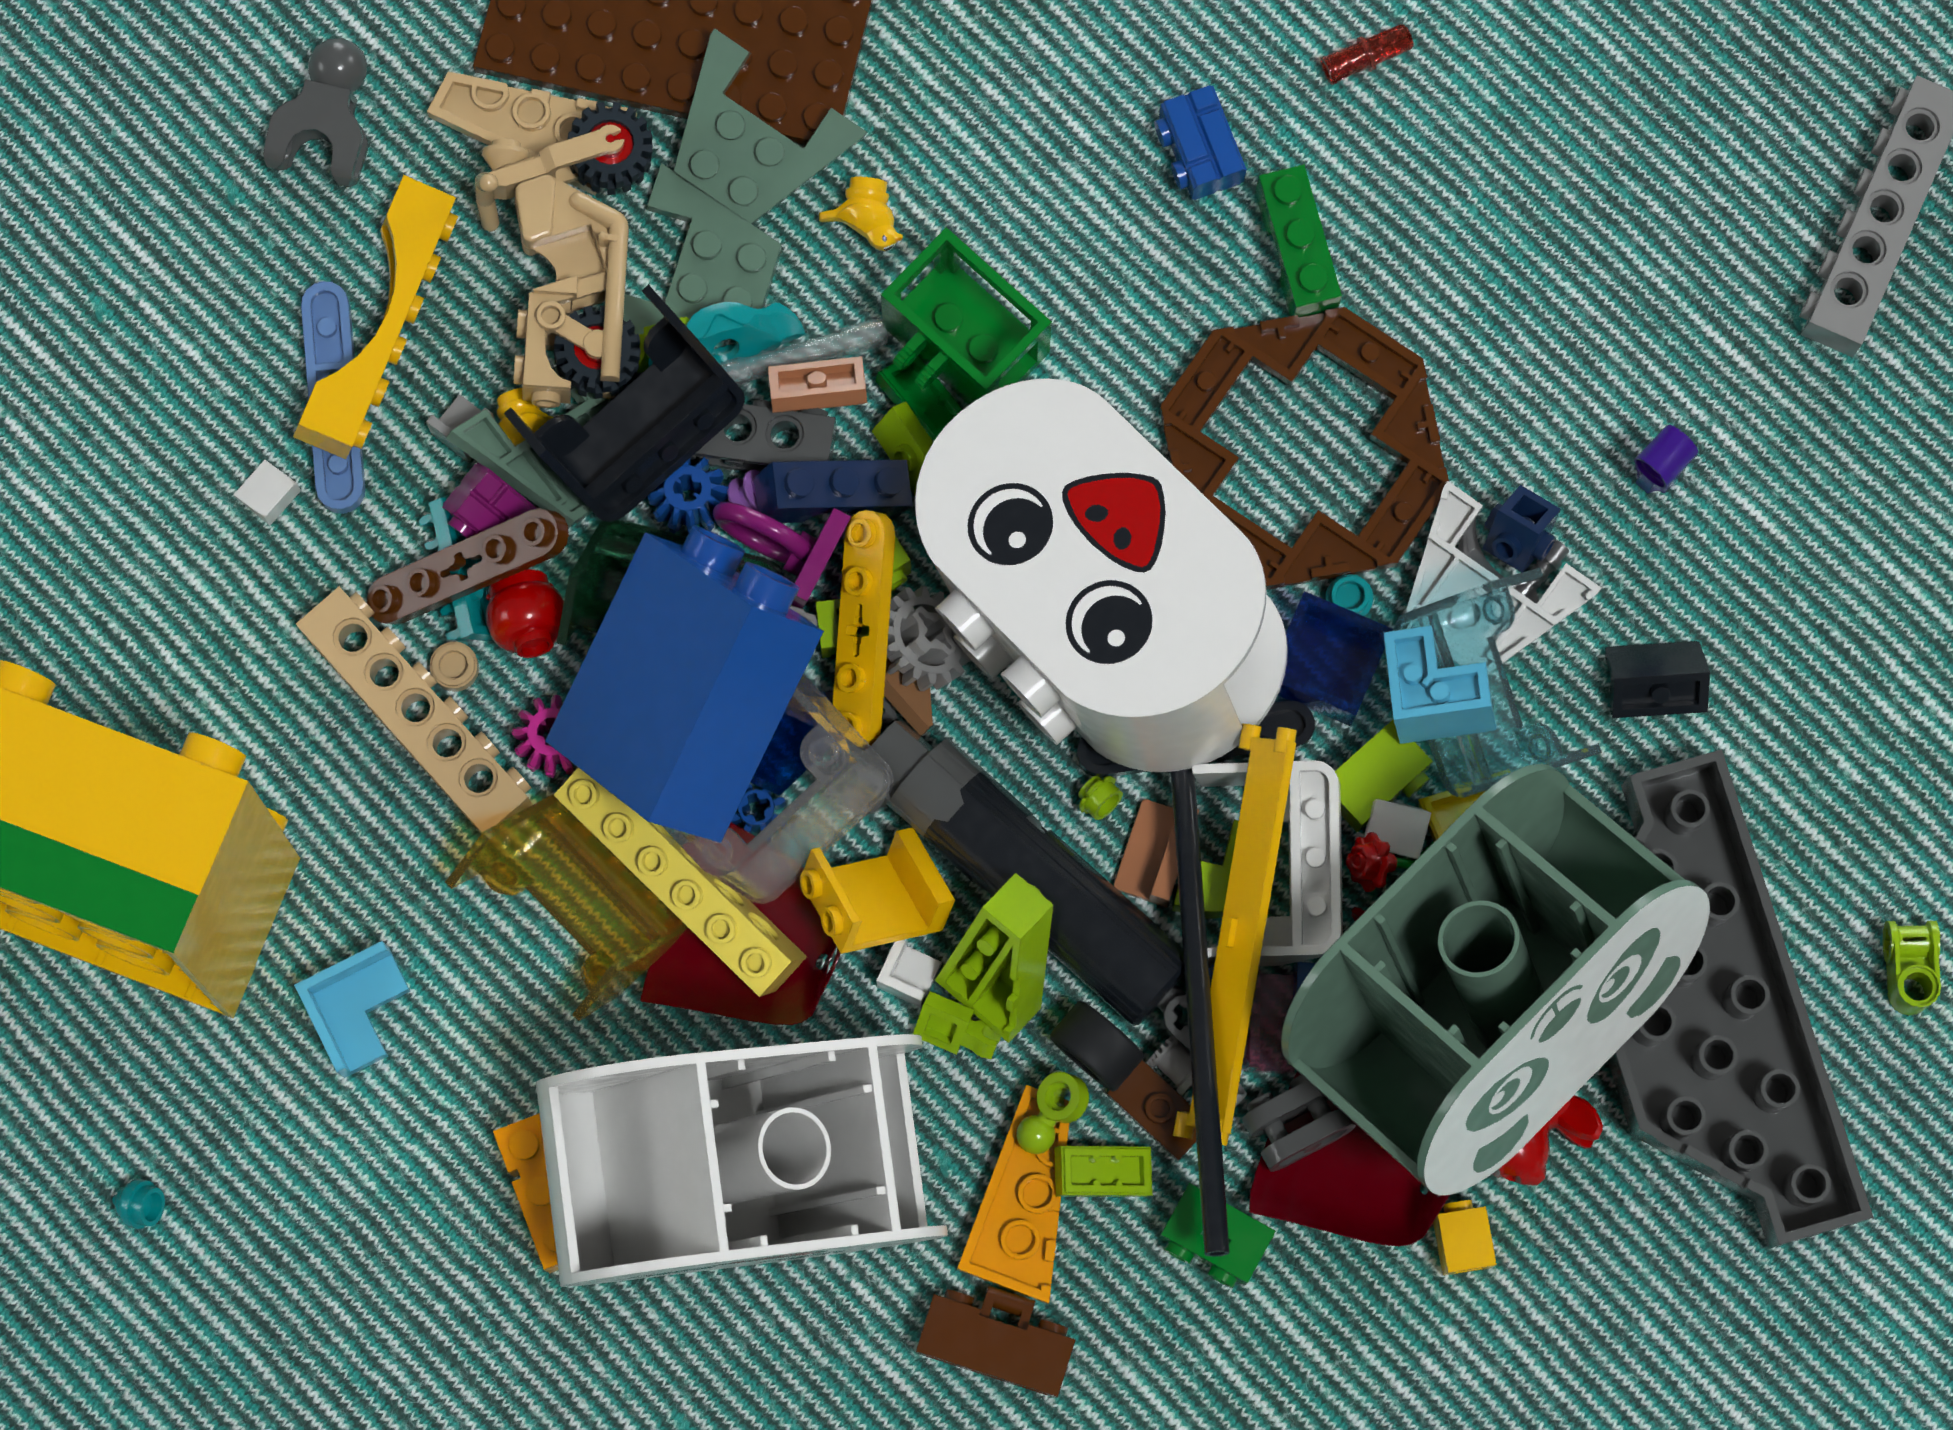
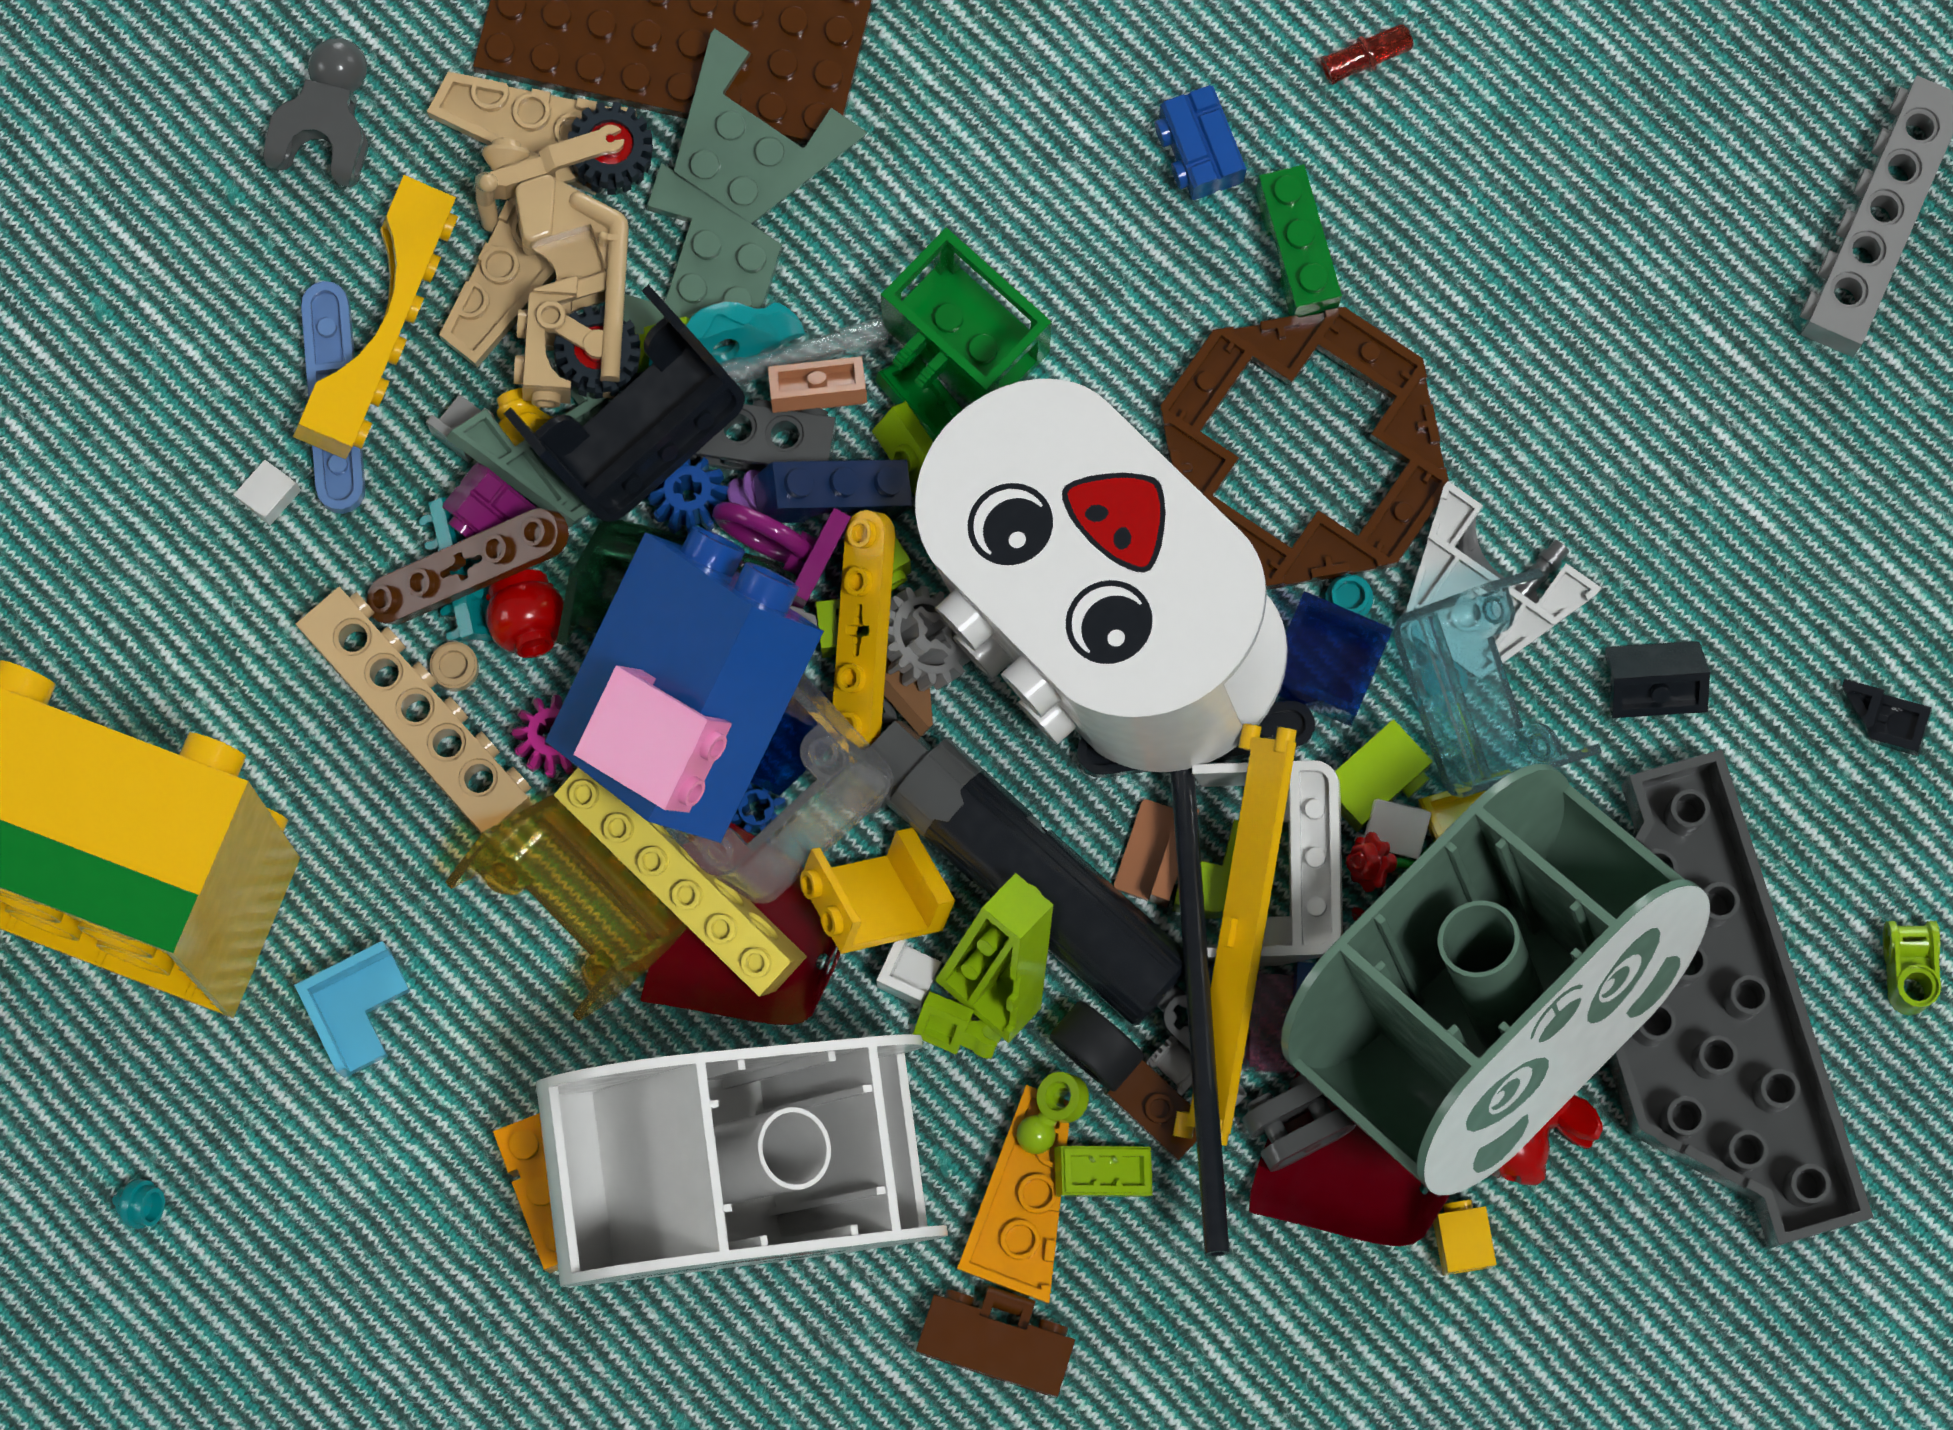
(495, 291): none -> tan wing
(652, 741): none -> bright pink panel
(867, 212): yellow animal -> none
(1099, 797): lime plate -> none
(1246, 1240): green brick -> none
(1432, 700): medium azure panel -> none
(1521, 529): dark blue brick -> none
(1664, 460): dark purple piece -> none
(1888, 719): none -> black slope

